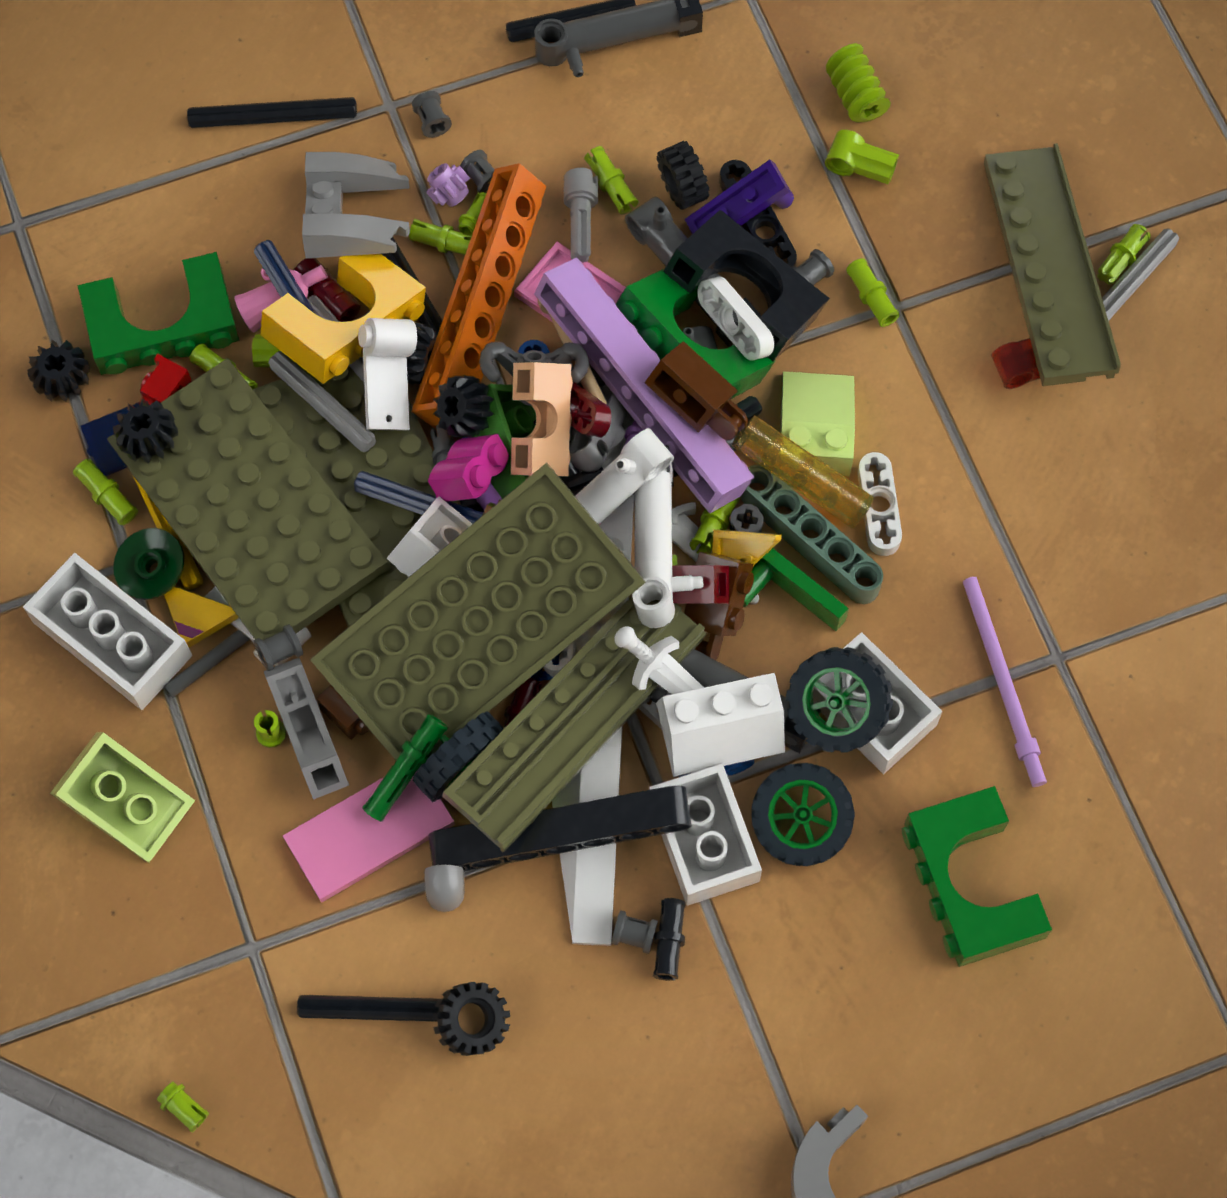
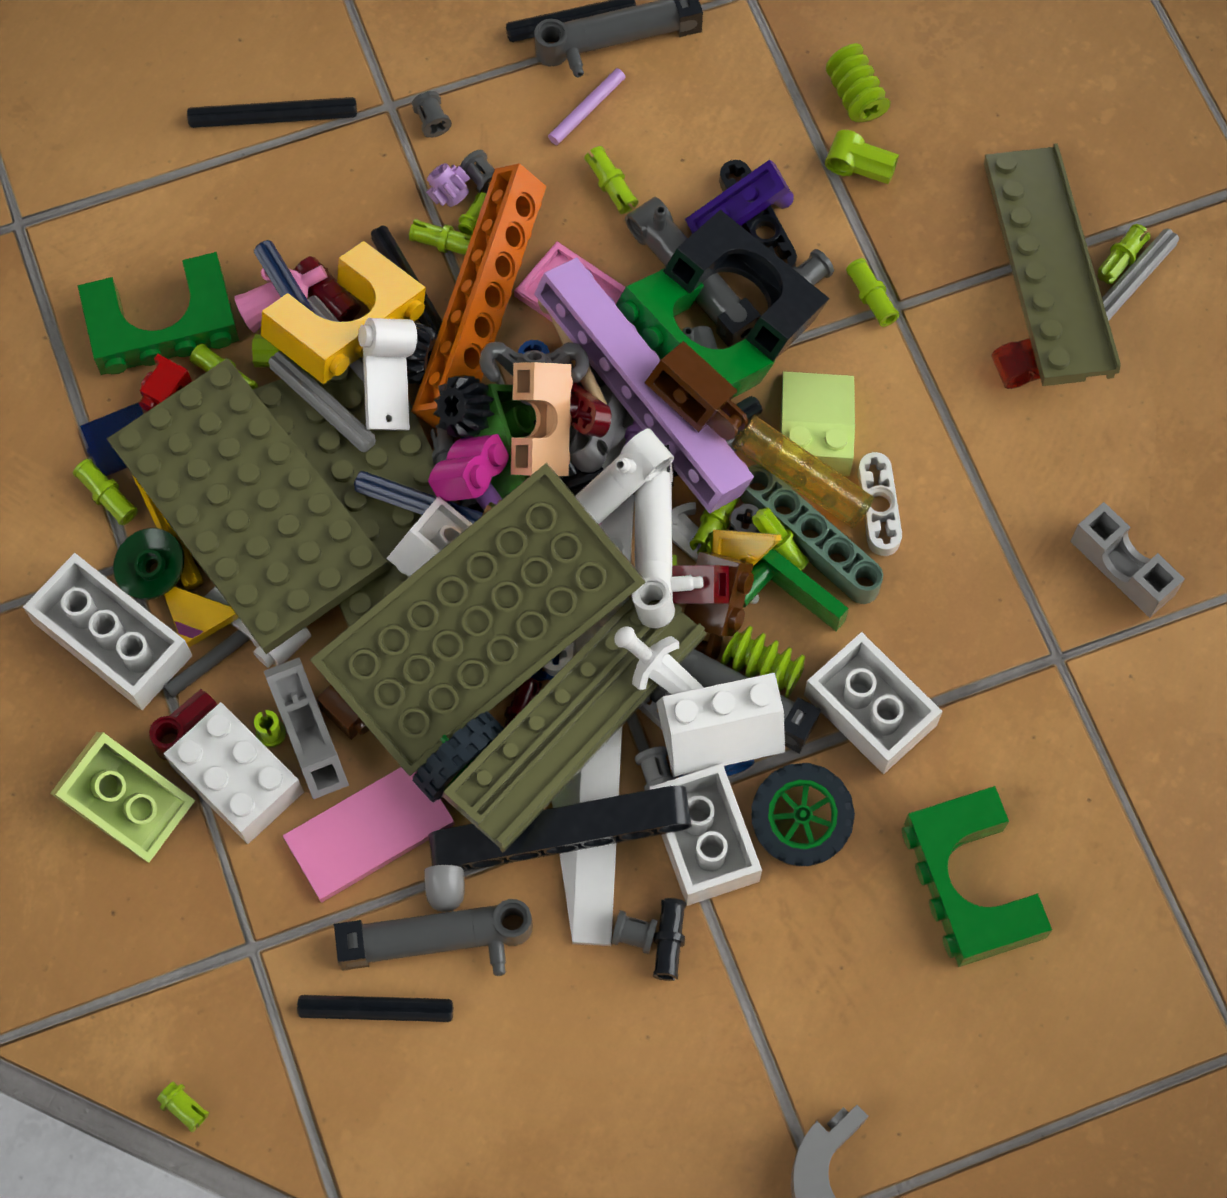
(46, 366): black gear -> none
(145, 431): black gear -> none
(180, 720): none -> dark red piece
(234, 772): none -> white brick
(278, 647): dark grey bush -> none
(335, 234): light grey wedge -> none
(409, 761): green pin -> none
(435, 933): none -> dark grey piece
(493, 1012): black tyre -> none
(580, 197): light grey piece -> none
(586, 106): none -> lavender bar
(654, 766): none -> light grey bush
(683, 175): black tyre -> none
(751, 334): white beam -> none
(763, 659): none -> lime piece
(768, 523): none -> lime axle
(804, 712): black wheel -> none
(1026, 746): lavender bar -> none
(1107, 545): none -> light grey arch

